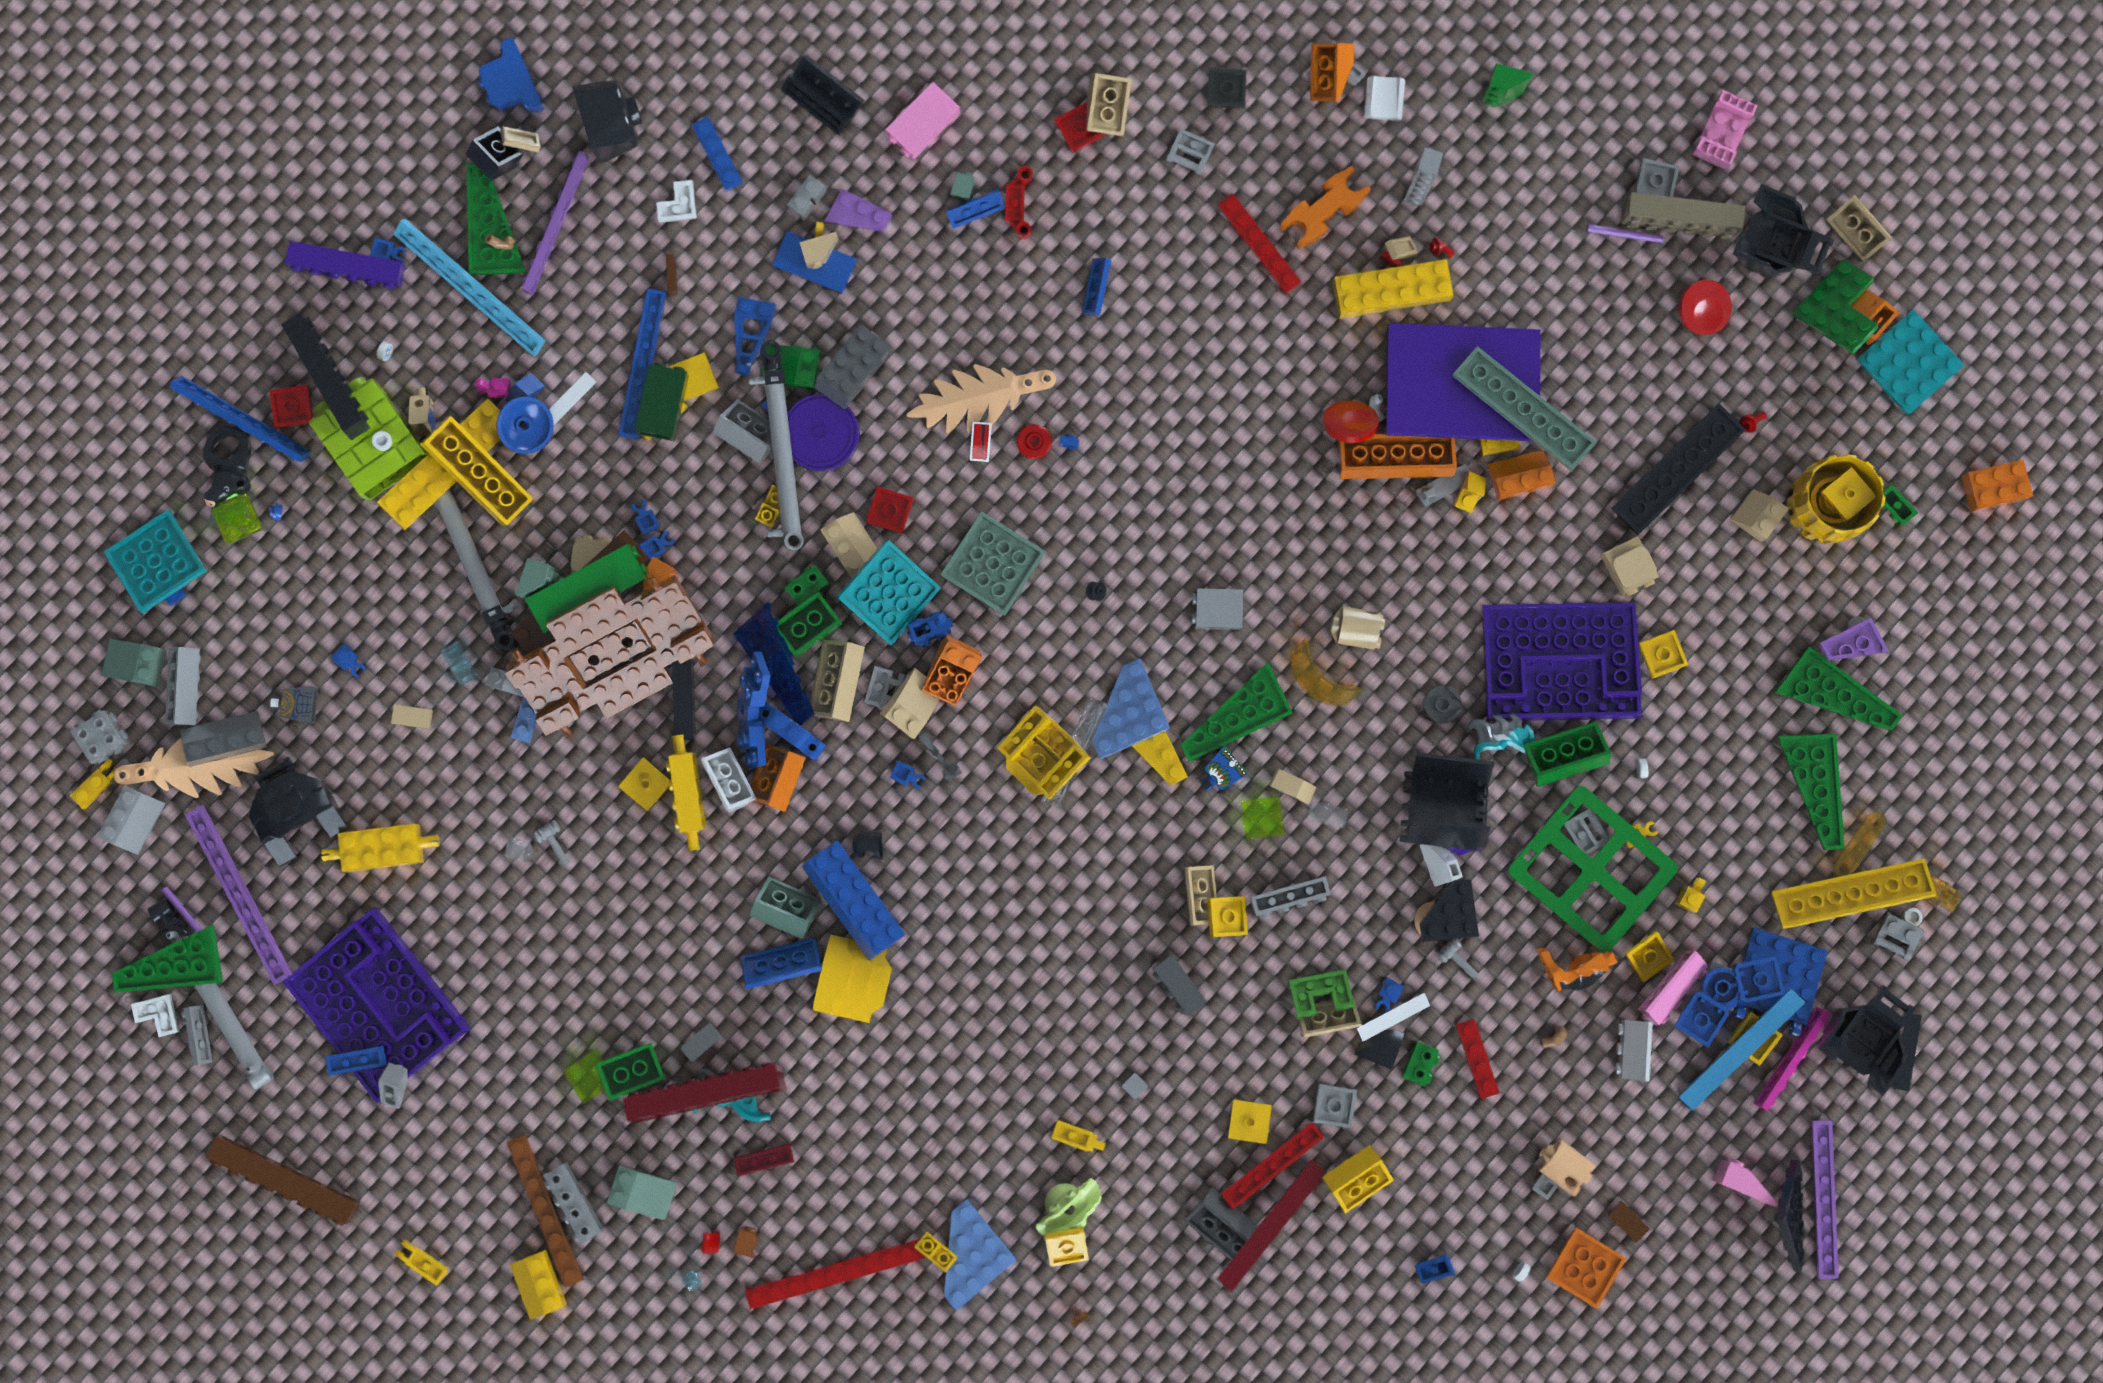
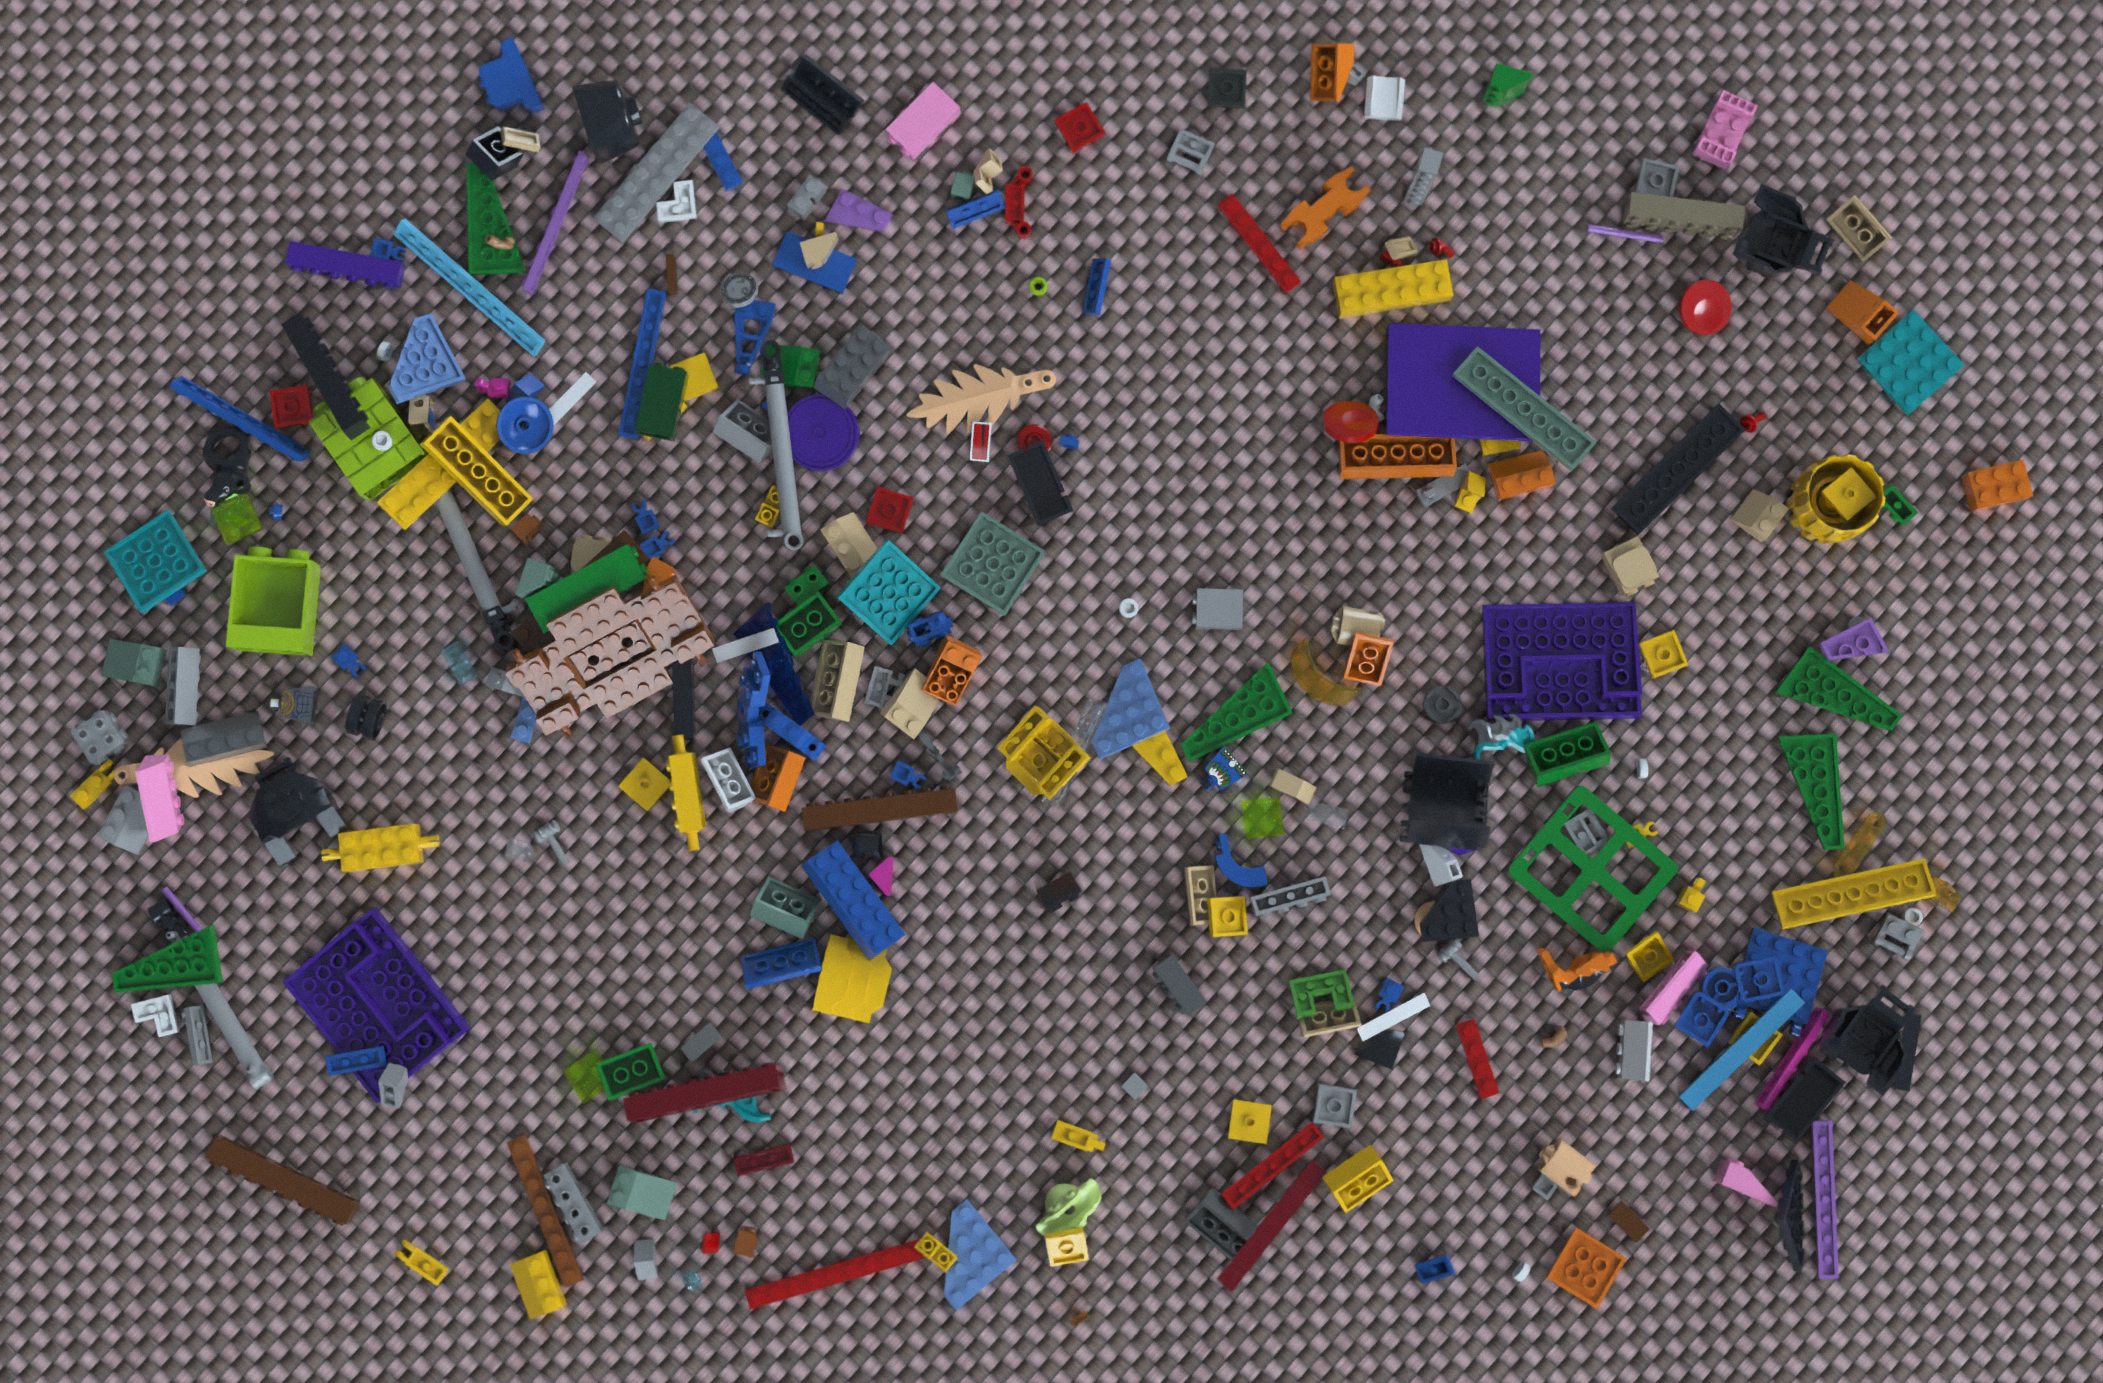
(159, 797): none -> bright pink slope
(238, 894): medium lavender plate -> none
(273, 602): none -> lime brick
(366, 716): none -> black wheel
(412, 716): tan tile -> none
(424, 362): none -> medium blue plate
(527, 528): none -> dark orange window
(645, 1259): none -> light grey slope
(656, 172): none -> light grey plate
(739, 290): none -> tile
(745, 645): none -> white sticker
(879, 809): none -> reddish brown brick
(883, 875): none -> dark pink slope
(987, 168): none -> tan slope
(1038, 280): none -> lime plate
(1039, 483): none -> black piece
(1059, 891): none -> black slope
(1096, 591): black wheel -> none
(1107, 103): tan slope -> none
(1128, 608): none -> white tile
(1232, 871): none -> blue arch
(1368, 659): none -> orange slope
(1420, 1064): green brick -> none
(1804, 1100): none -> black piece
(1830, 309): green plate -> none

